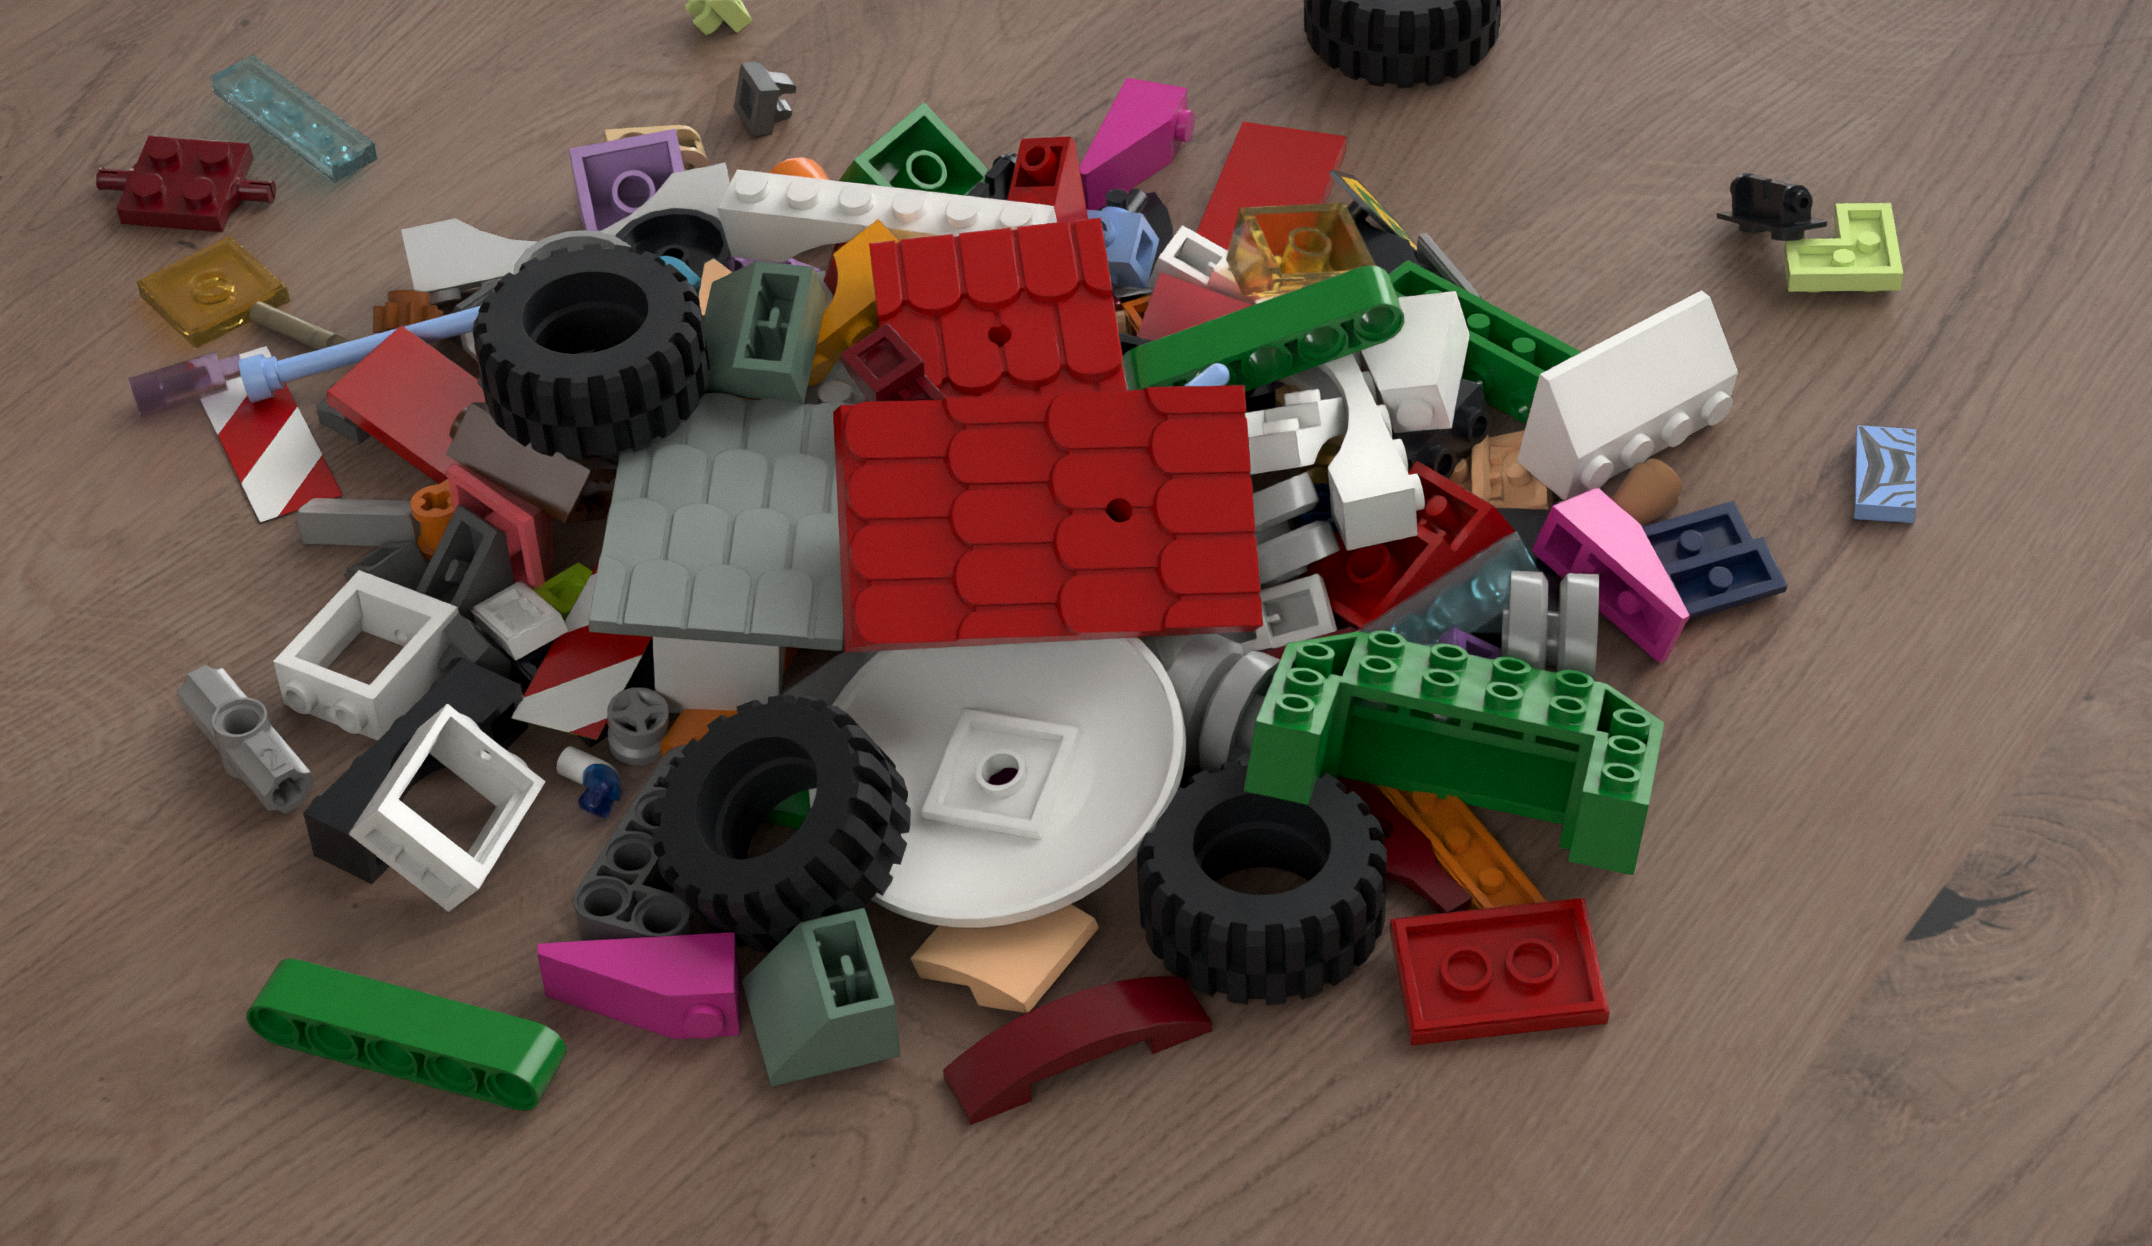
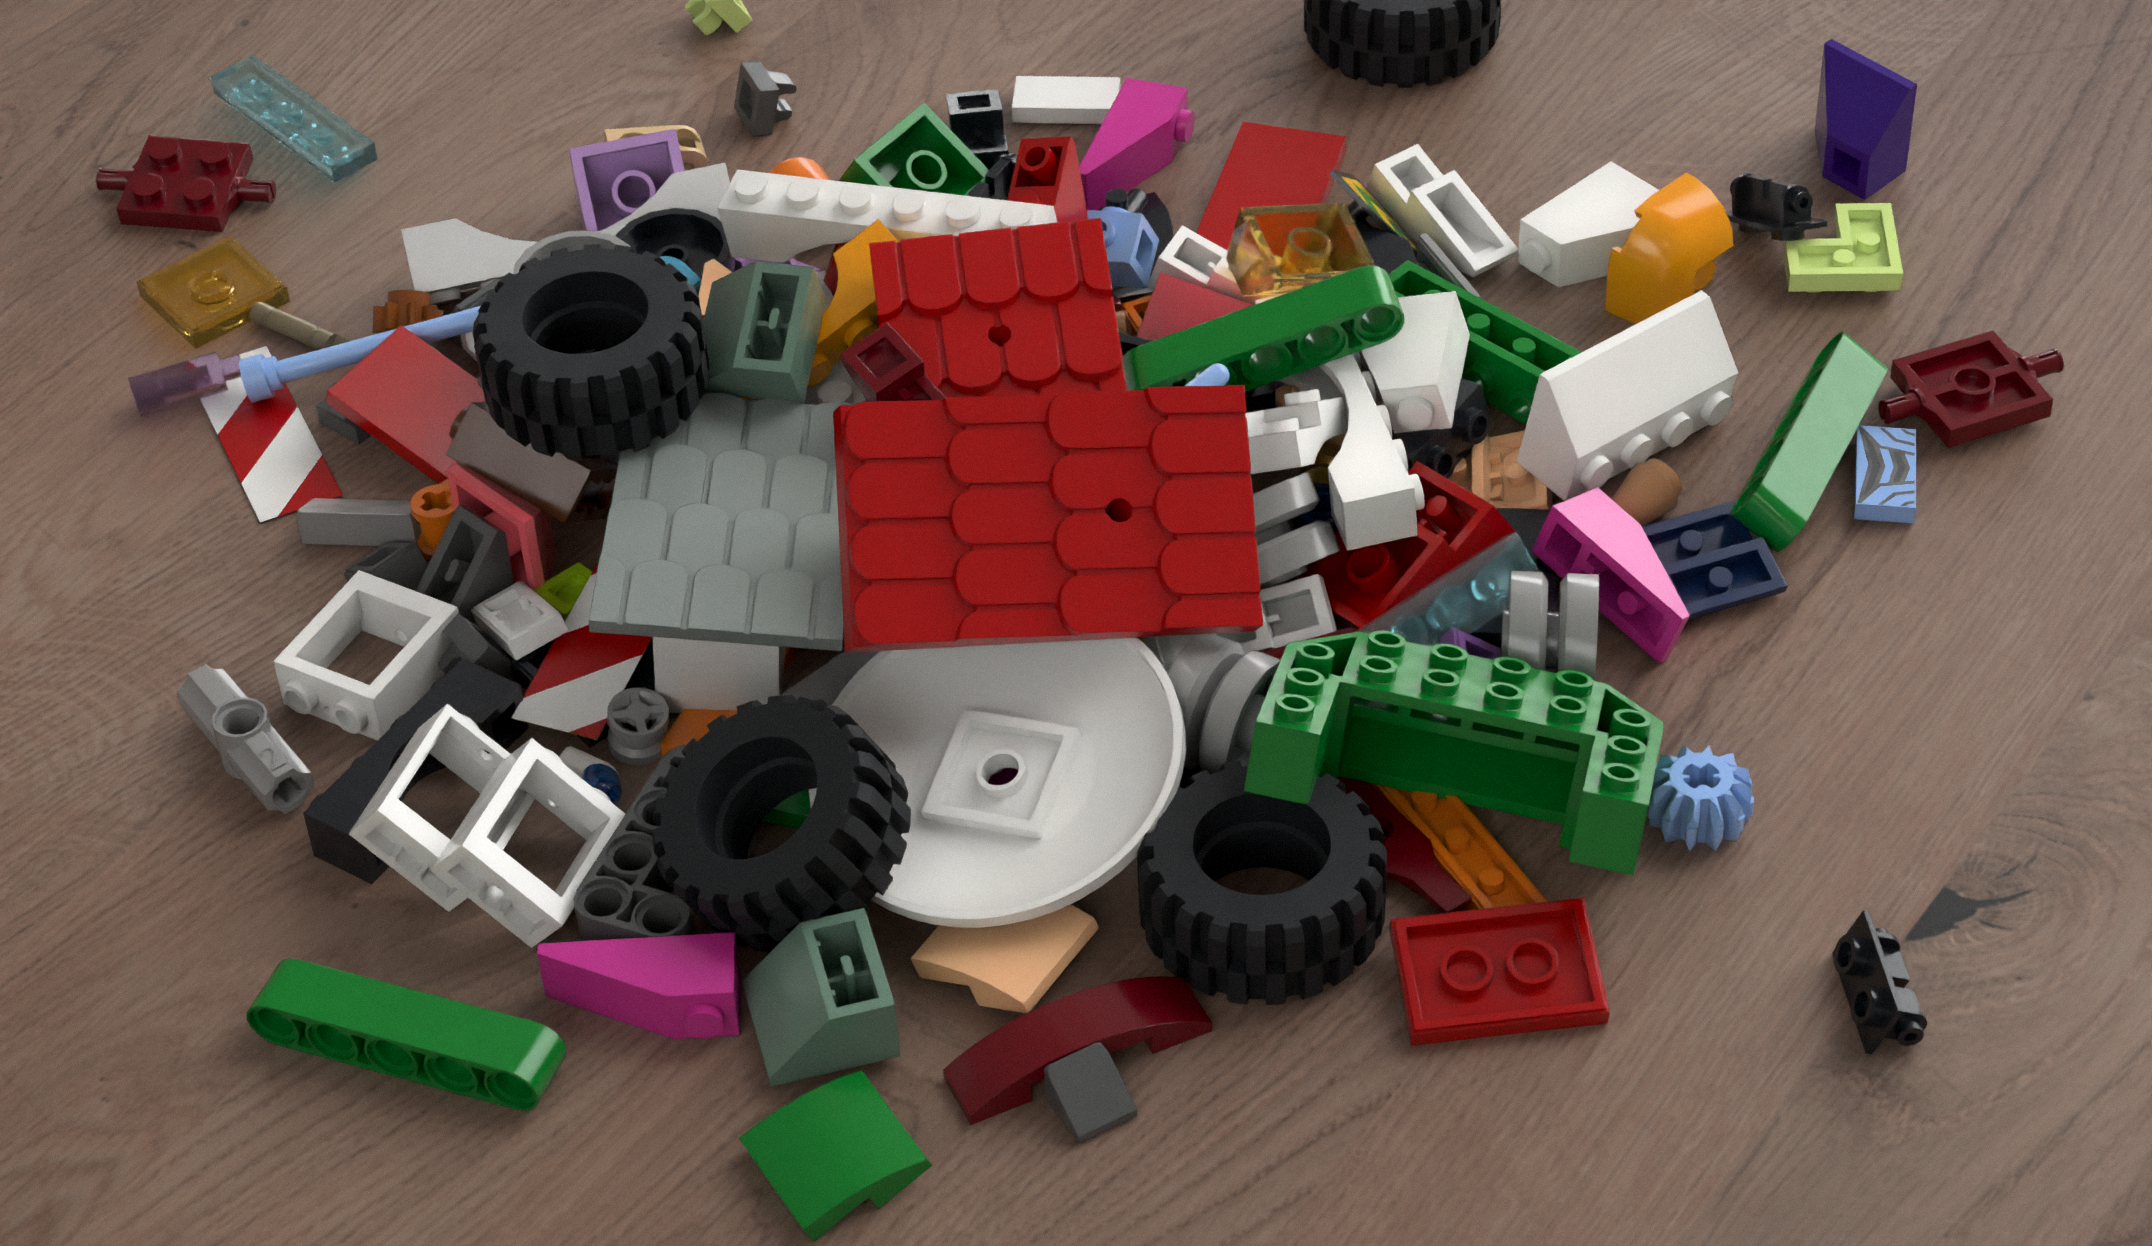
(479, 865): none -> white window
(835, 1152): none -> green slope
(978, 123): none -> black slope
(1063, 99): none -> white tile
(1088, 1092): none -> dark grey slope
(1441, 207): none -> white slope
(1575, 231): none -> white slope
(1667, 250): none -> light orange brick
(1700, 798): none -> light blue gear
(1809, 442): none -> beam
(1862, 121): none -> dark purple slope
(1875, 986): none -> black hinge
(1971, 388): none -> dark red plate

